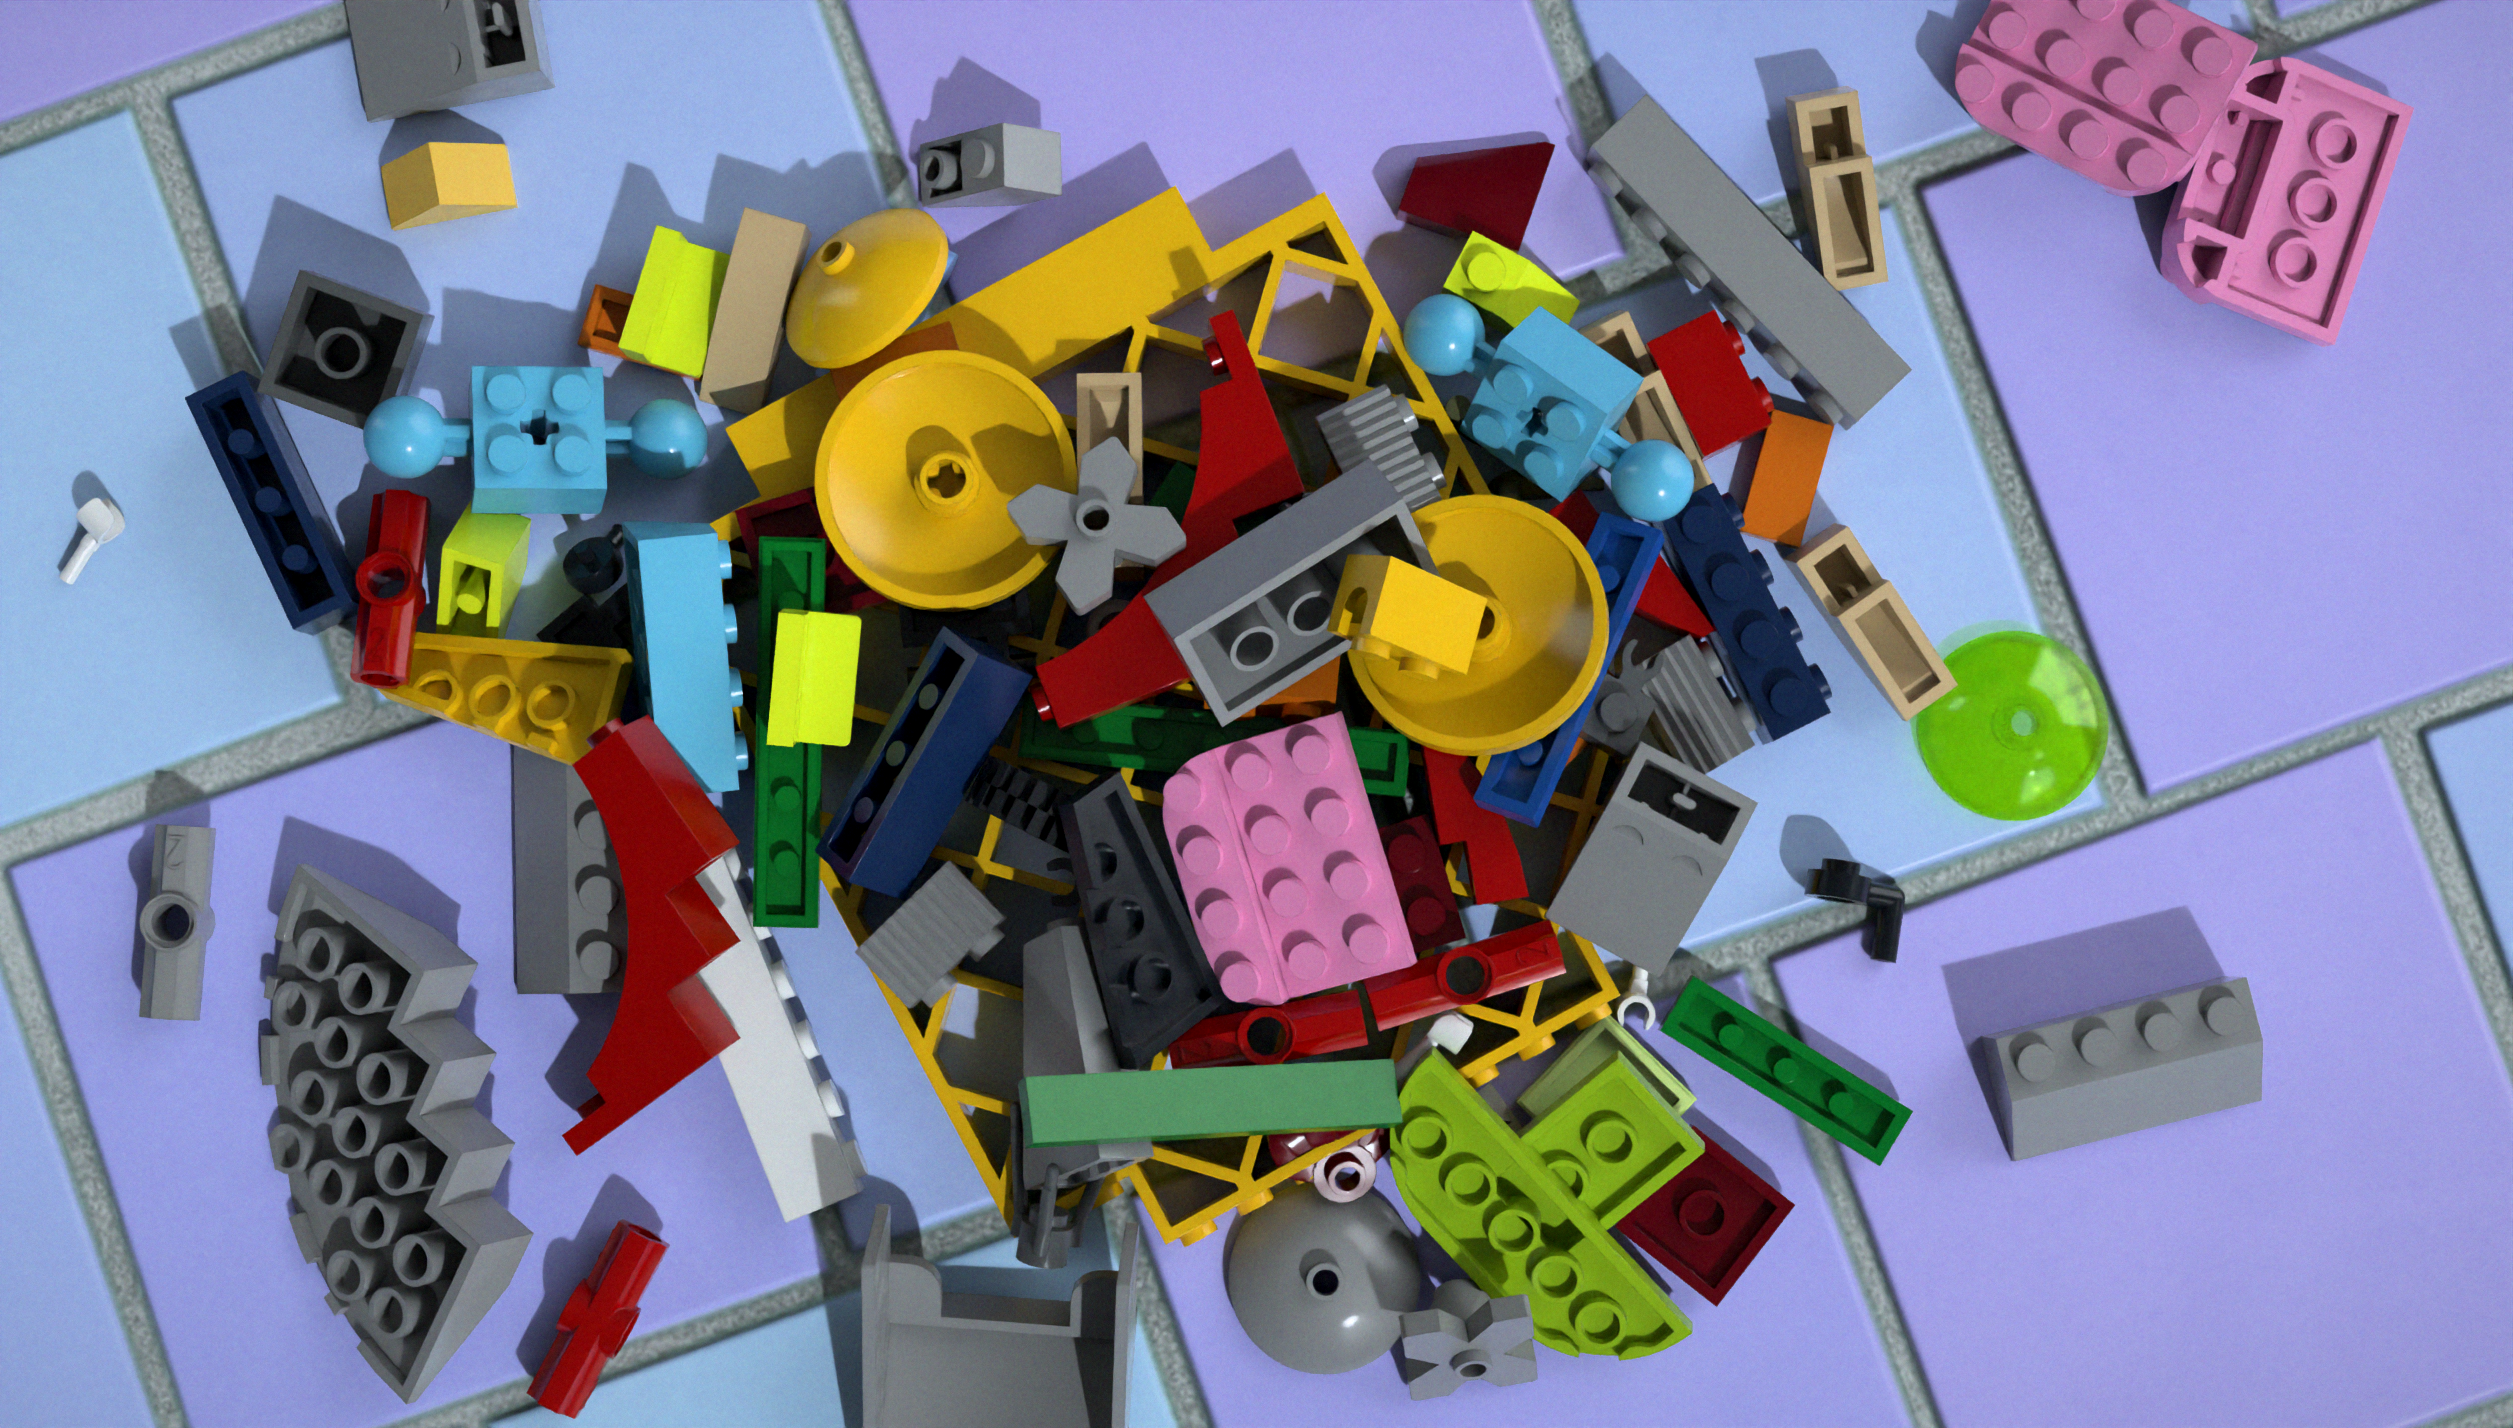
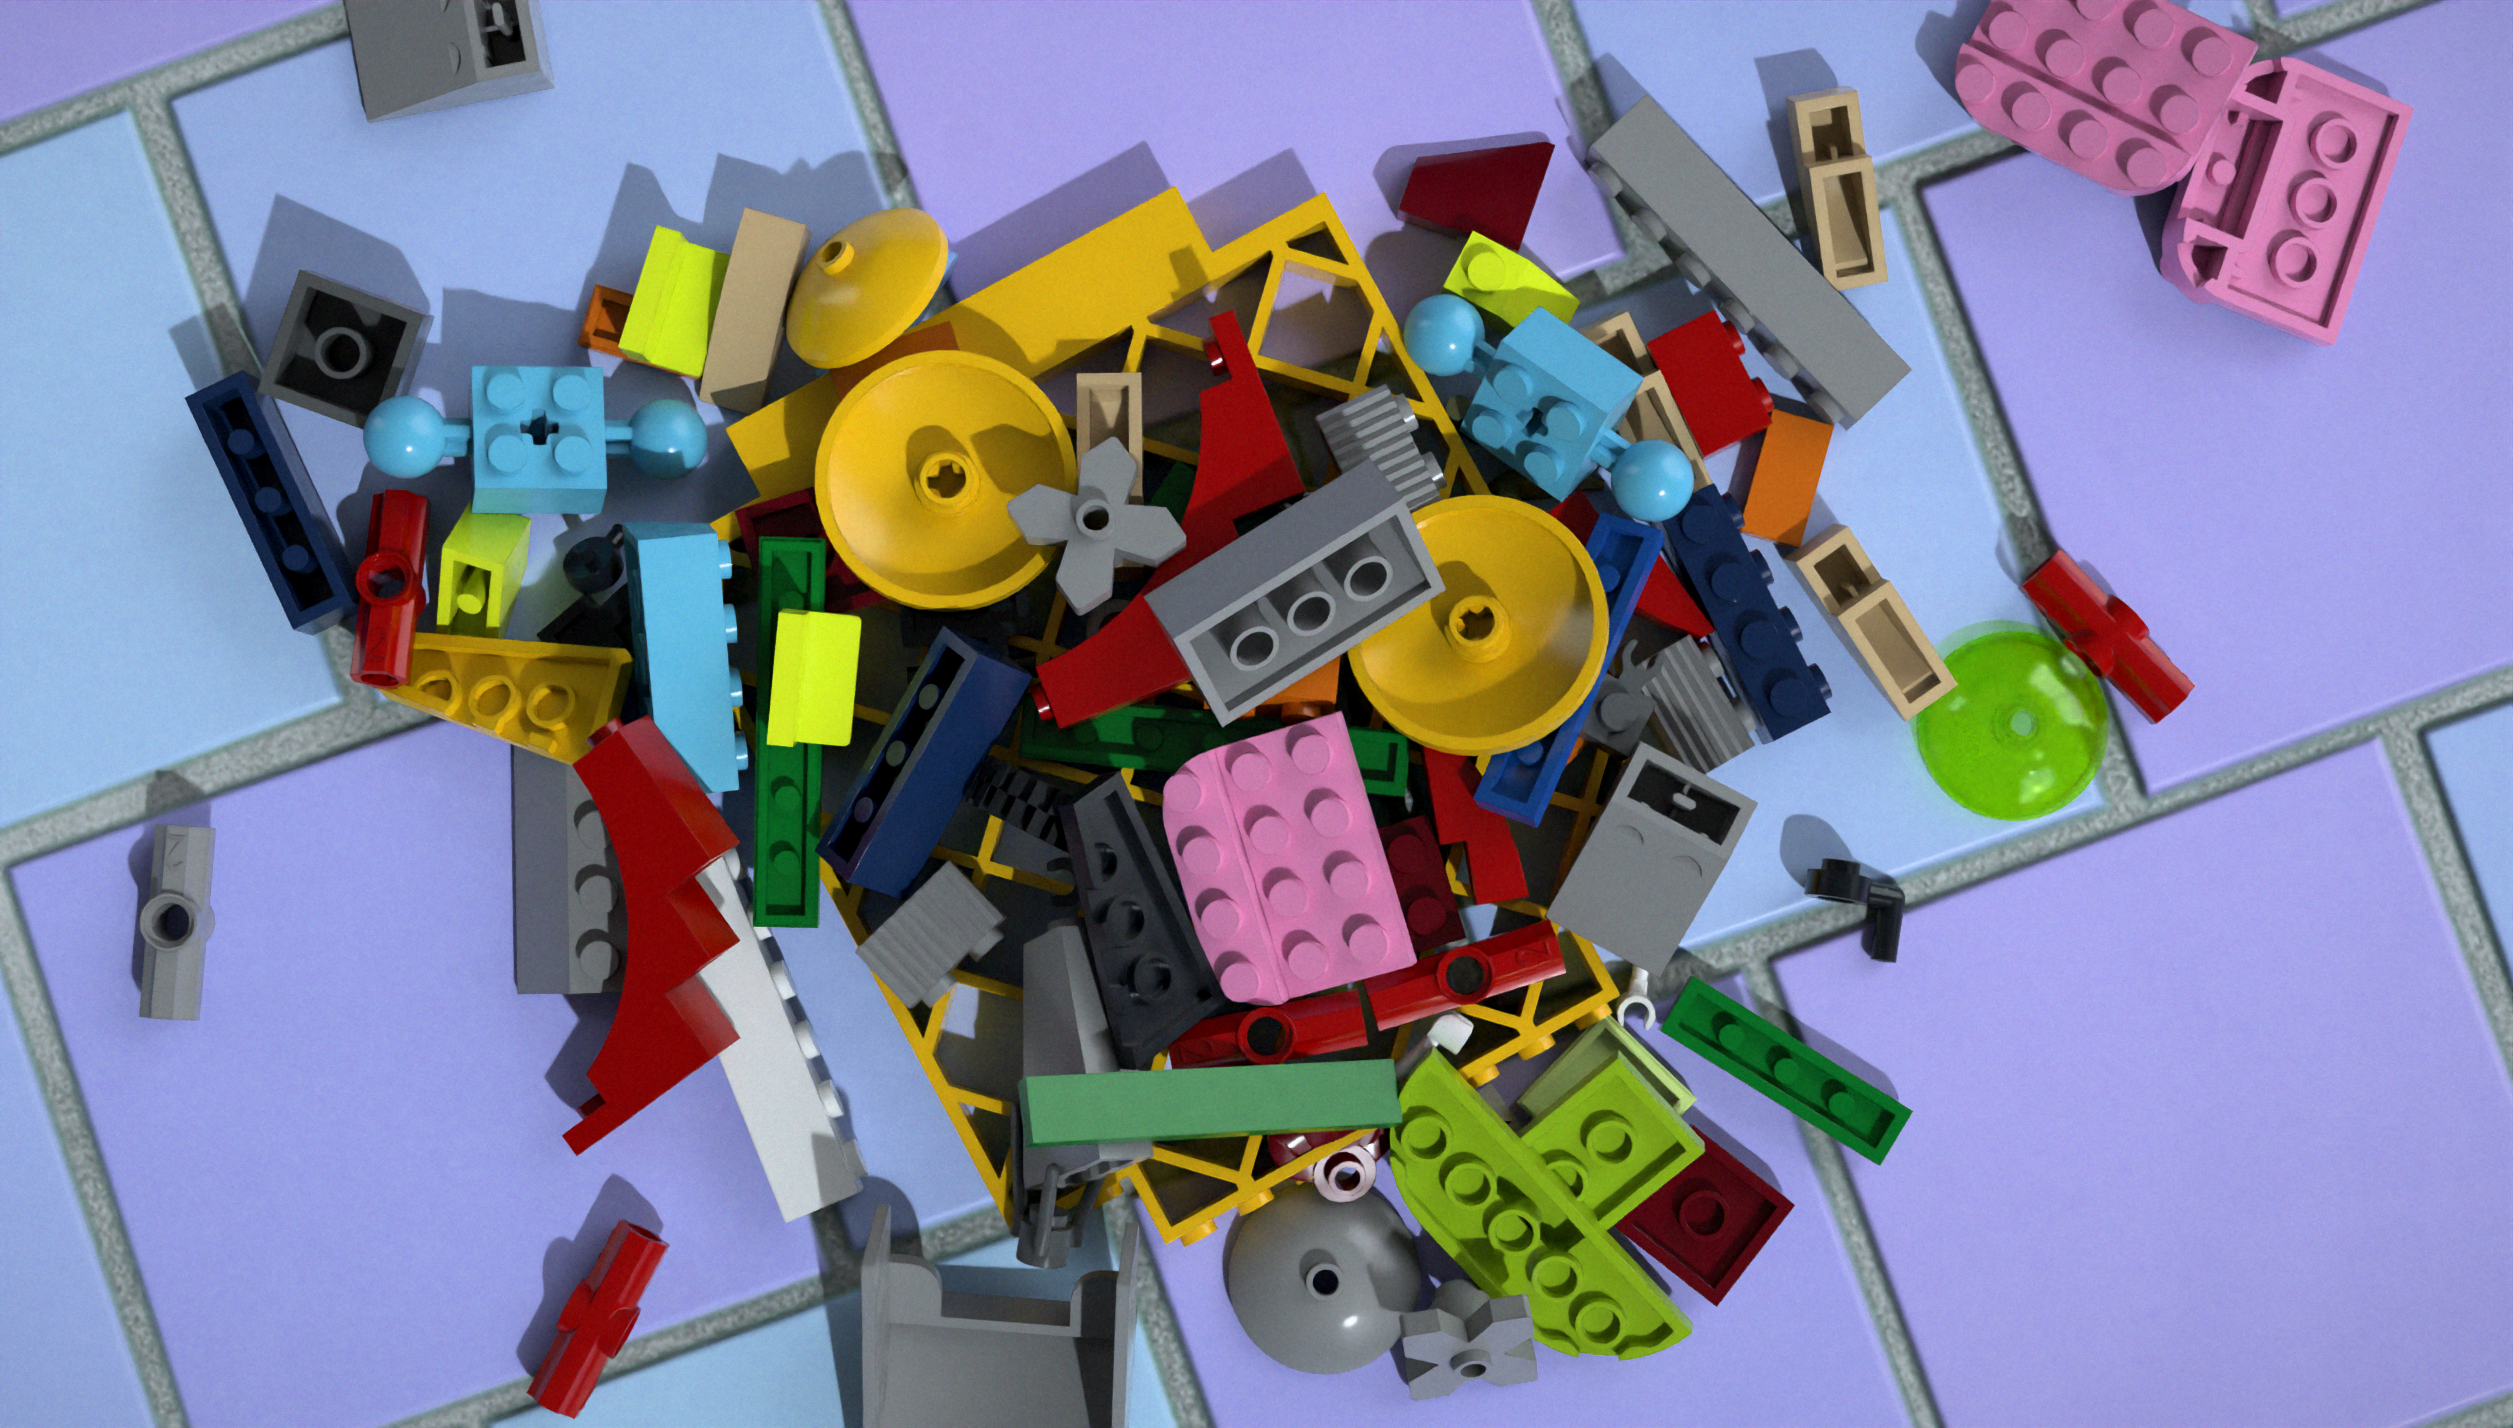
(103, 524): white hand -> none
(384, 1128): light grey brick -> none
(448, 183): yellow slope -> none
(991, 167): light grey slope -> none
(1406, 616): yellow brick -> none
(2106, 637): none -> red piece
(2126, 1066): light grey slope -> none

